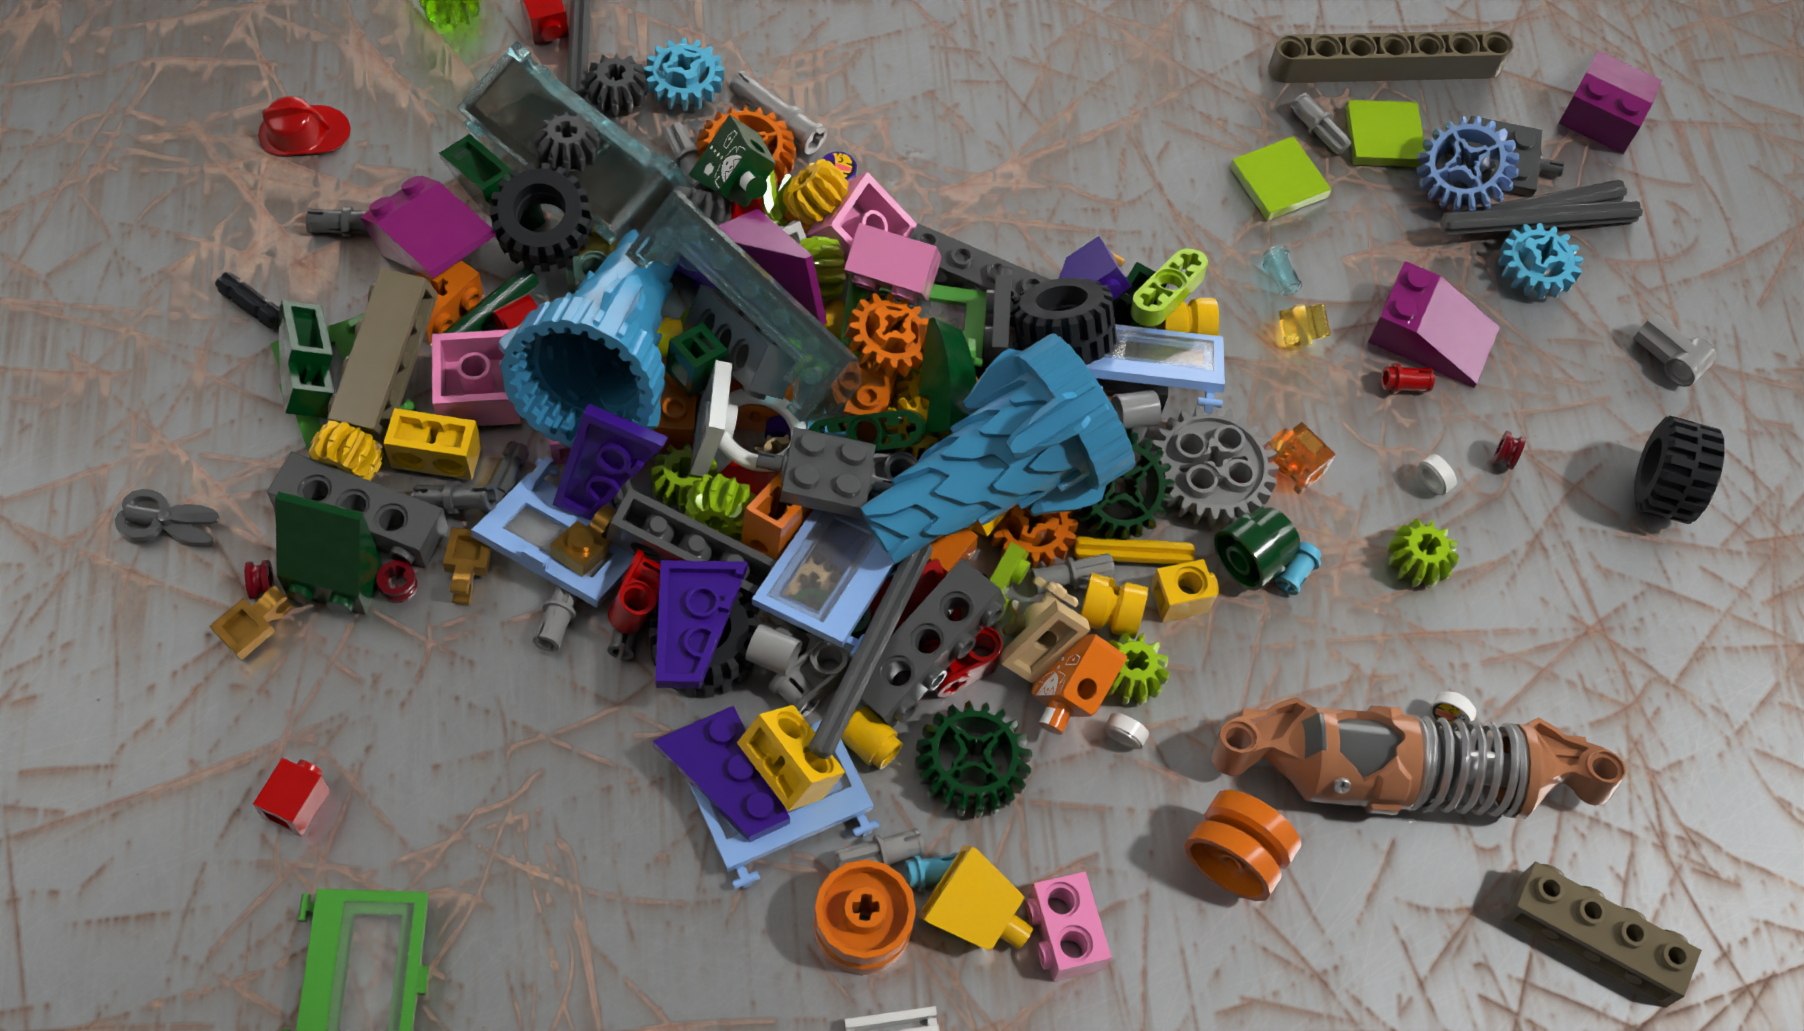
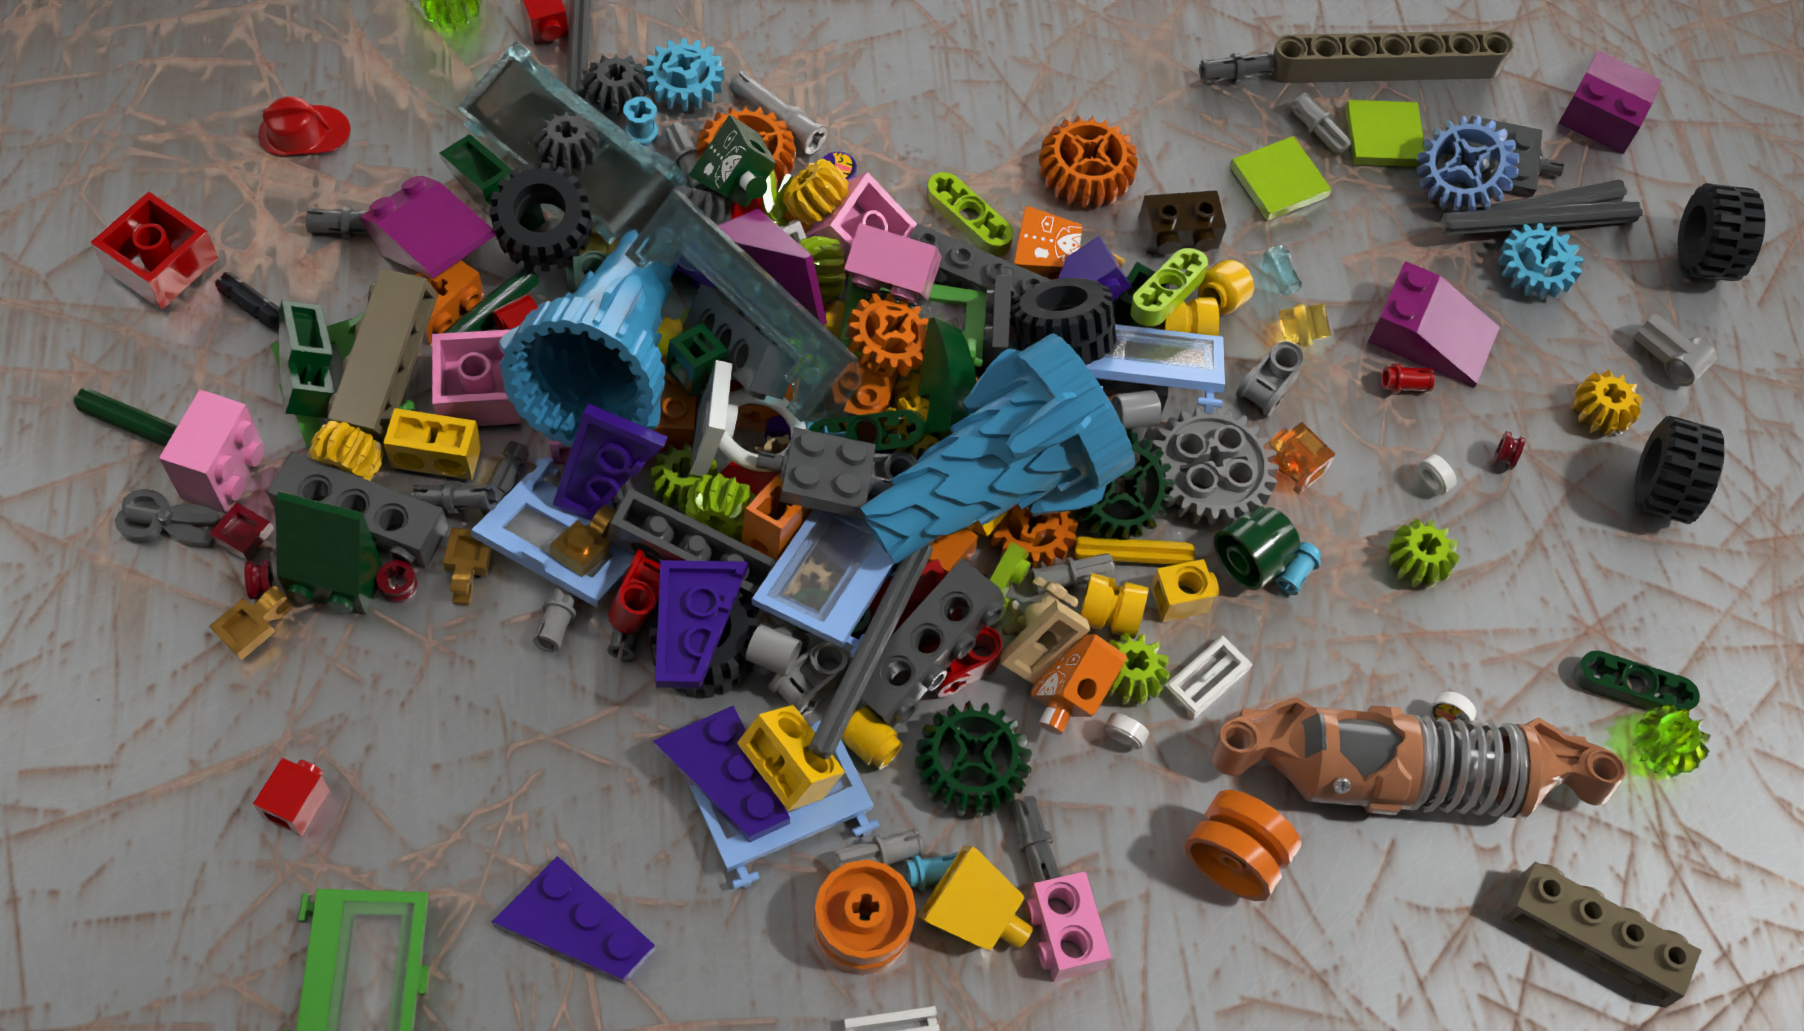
(124, 416): none -> dark green axle
(155, 250): none -> red brick
(212, 451): none -> bright pink brick
(241, 531): none -> dark red plate
(577, 922): none -> dark purple wing
(640, 116): none -> medium azure bush
(973, 229): none -> lime beam
(1034, 839): none -> dark grey pin
(1046, 242): none -> orange torso
(1088, 152): none -> orange gear
(1182, 222): none -> dark brown brick
(1184, 699): none -> white tile
(1229, 284): none -> yellow head
(1236, 67): none -> dark grey pin
(1268, 380): none -> light grey piece
(1607, 403): none -> yellow gear
(1654, 679): none -> dark green beam
(1671, 740): none -> clear neon green gear
(1721, 232): none -> black tyre

